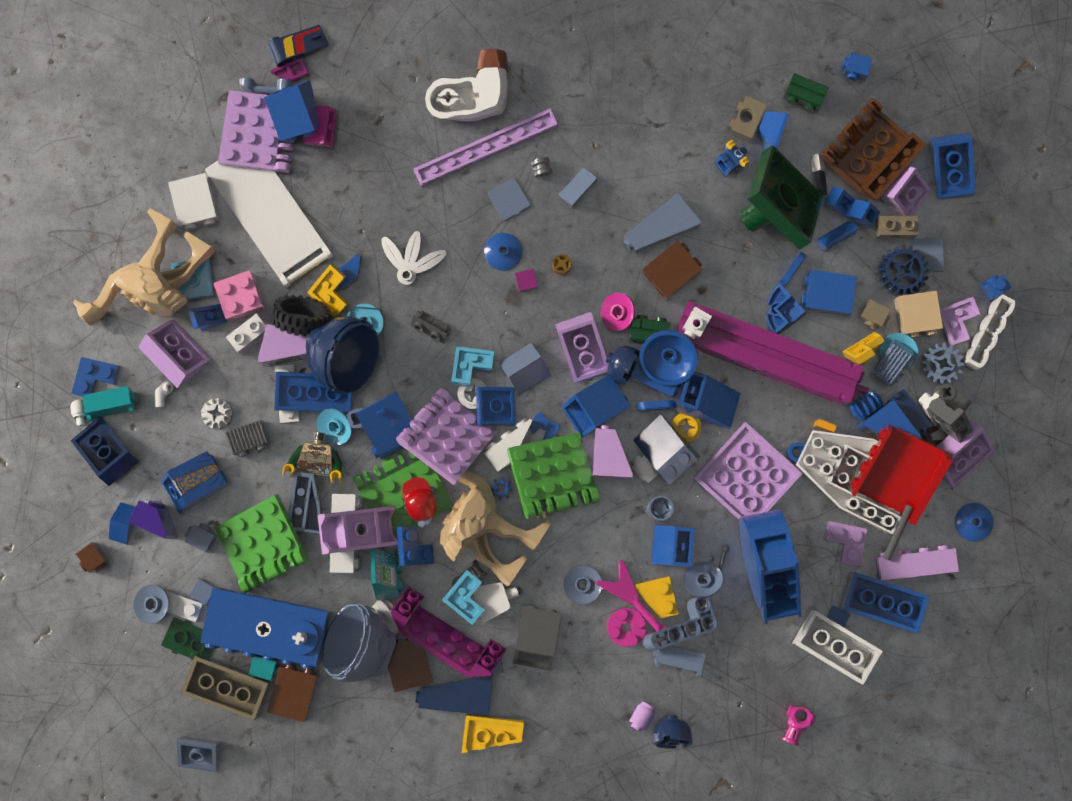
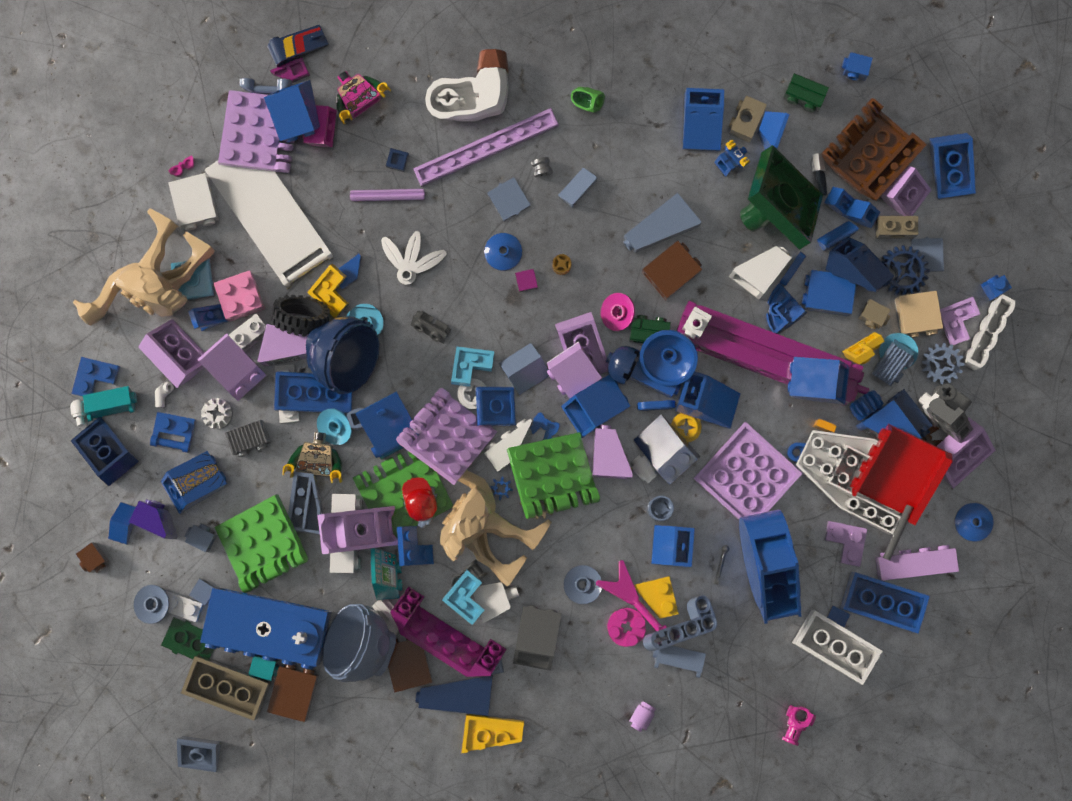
(176, 426): none -> blue plate
(177, 170): none -> dark pink piece
(232, 367): none -> lavender slope
(357, 95): none -> torso
(387, 195): none -> lavender axle
(397, 160): none -> dark blue tile
(573, 370): none -> lavender piece
(588, 98): none -> bright green rock
(671, 733): dark blue cylinder -> none
(703, 119): none -> blue slope
(703, 572): sand blue dish -> none
(761, 271): none -> white slope
(819, 380): none -> blue slope
(858, 265): none -> dark blue slope

